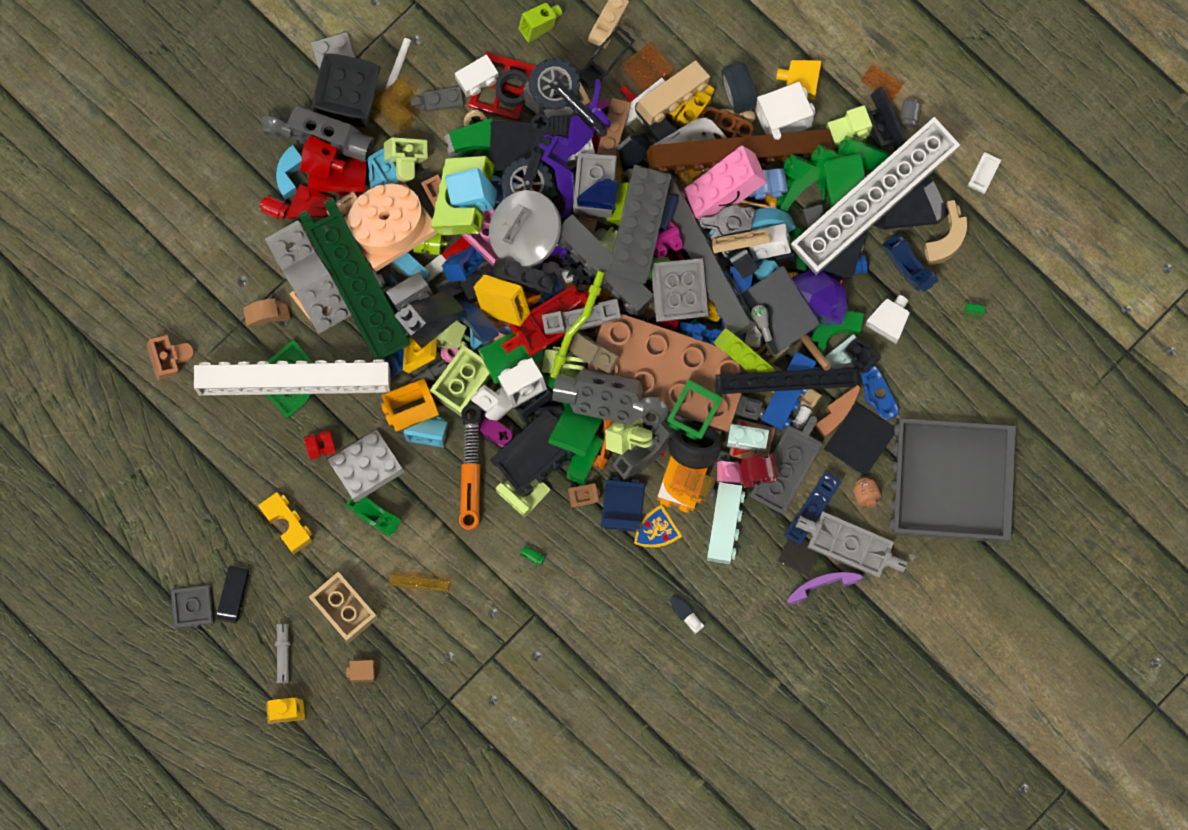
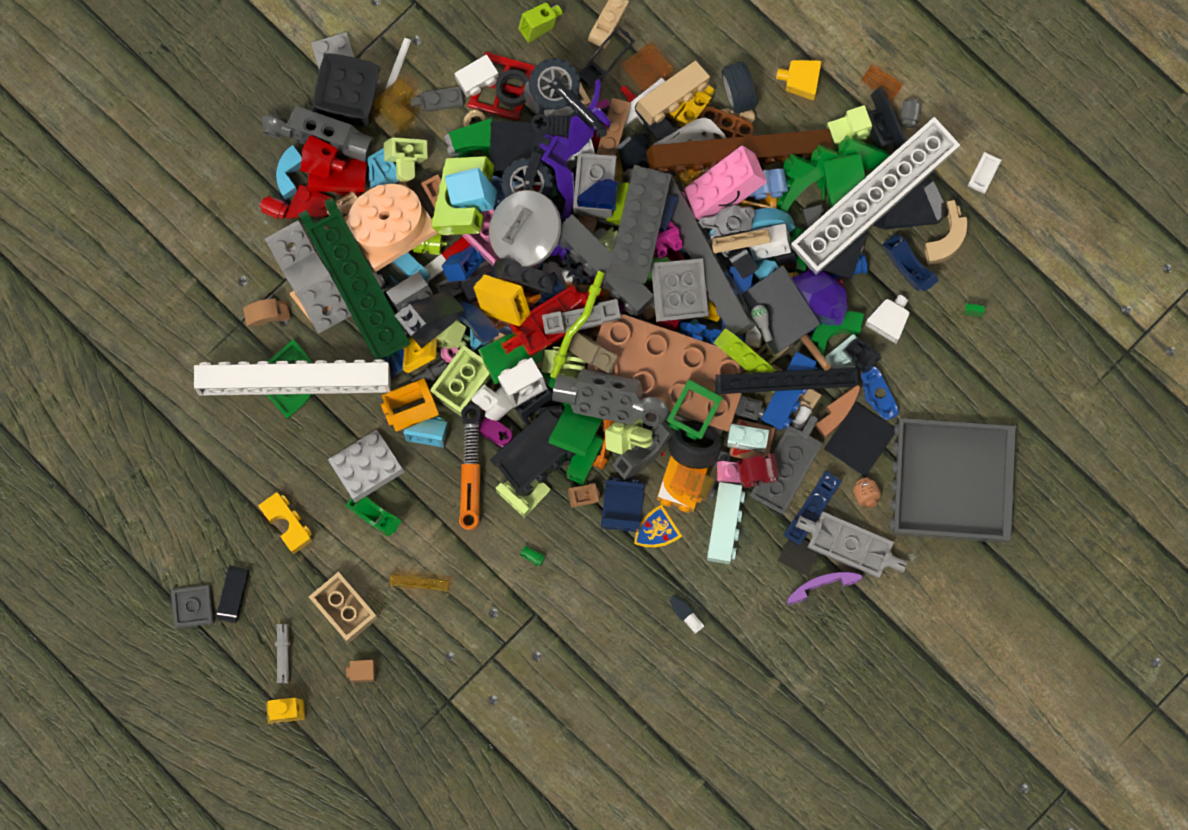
(165, 357): nougat brick -> none
(313, 446): red wheel -> none
(785, 111): white container -> none

